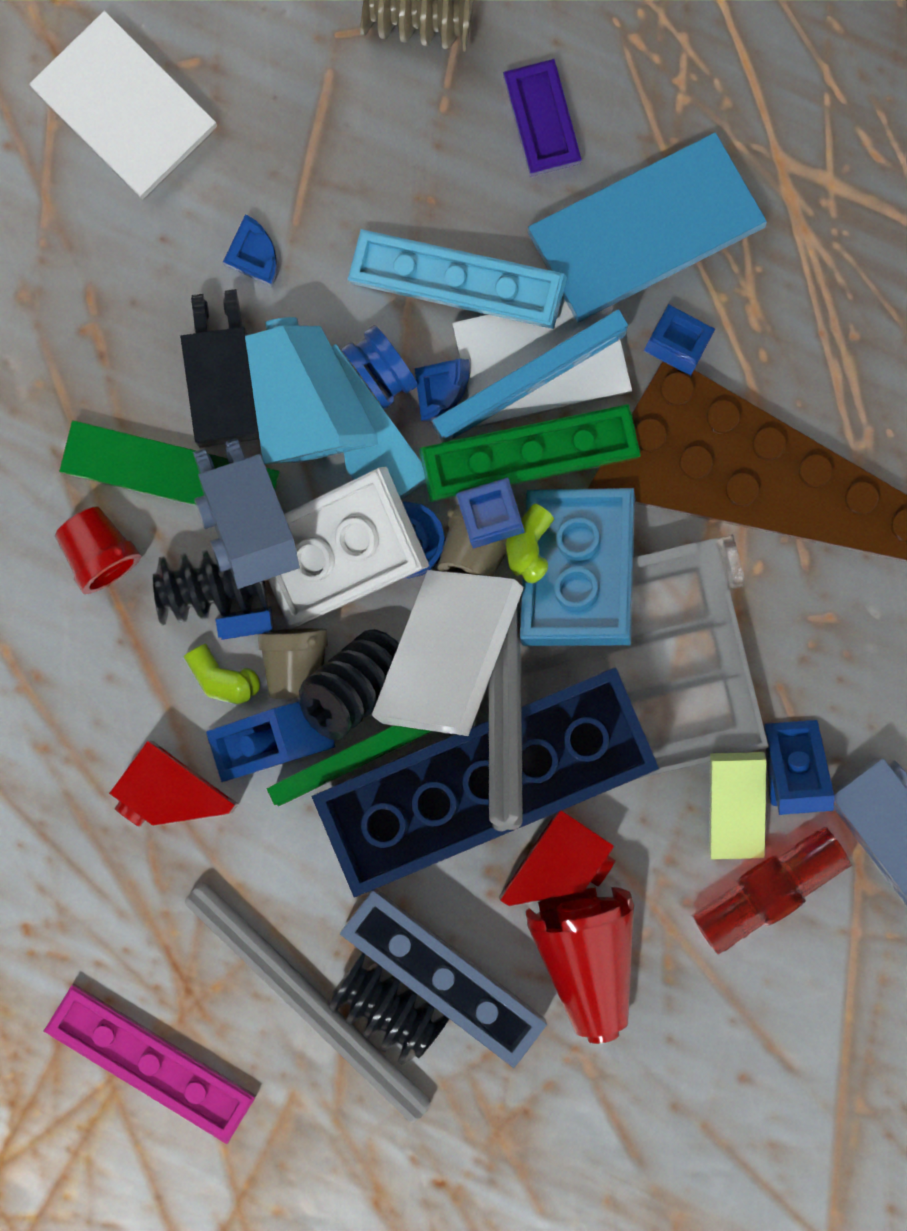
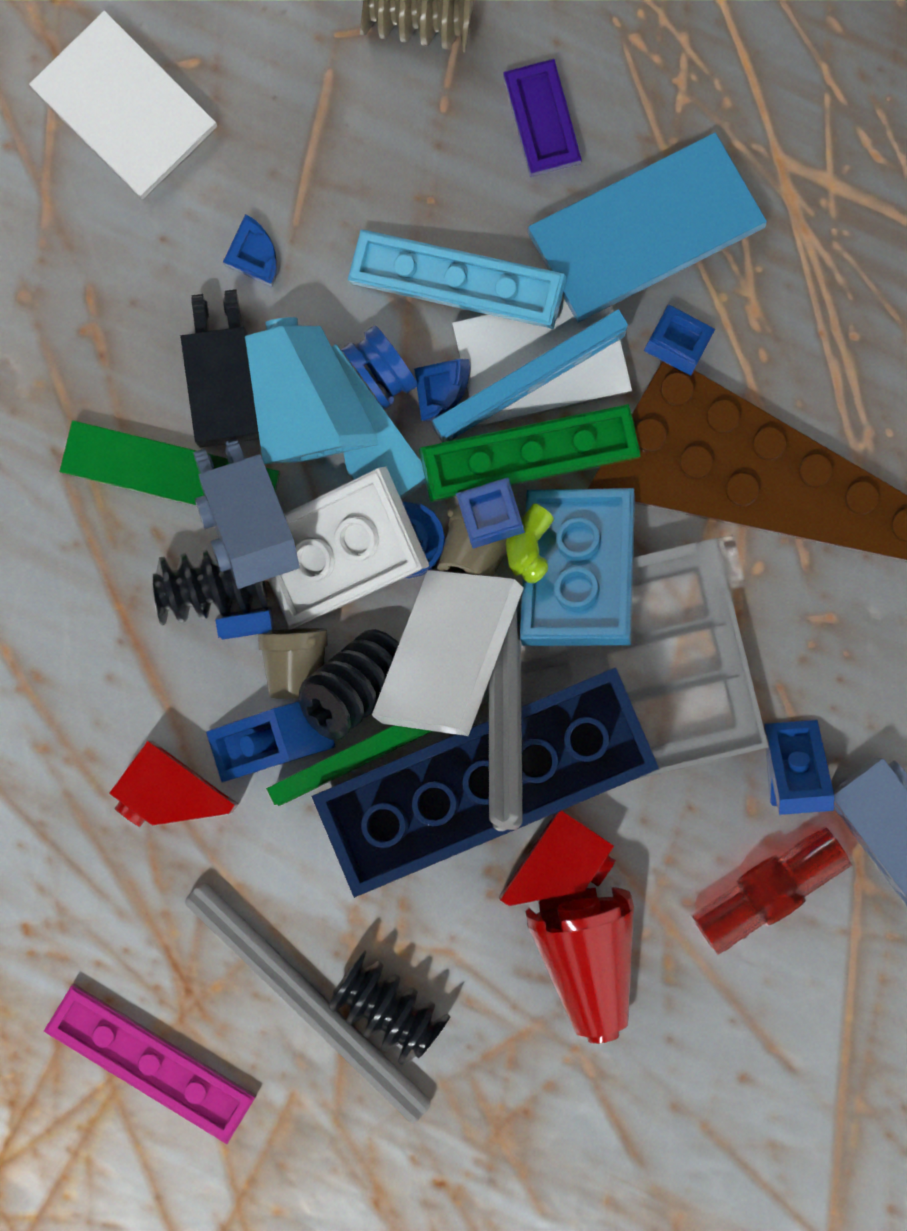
(95, 550): red piece -> none
(220, 682): lime arm -> none
(444, 977): sand blue brick -> none
(737, 805): yellowish green tile -> none

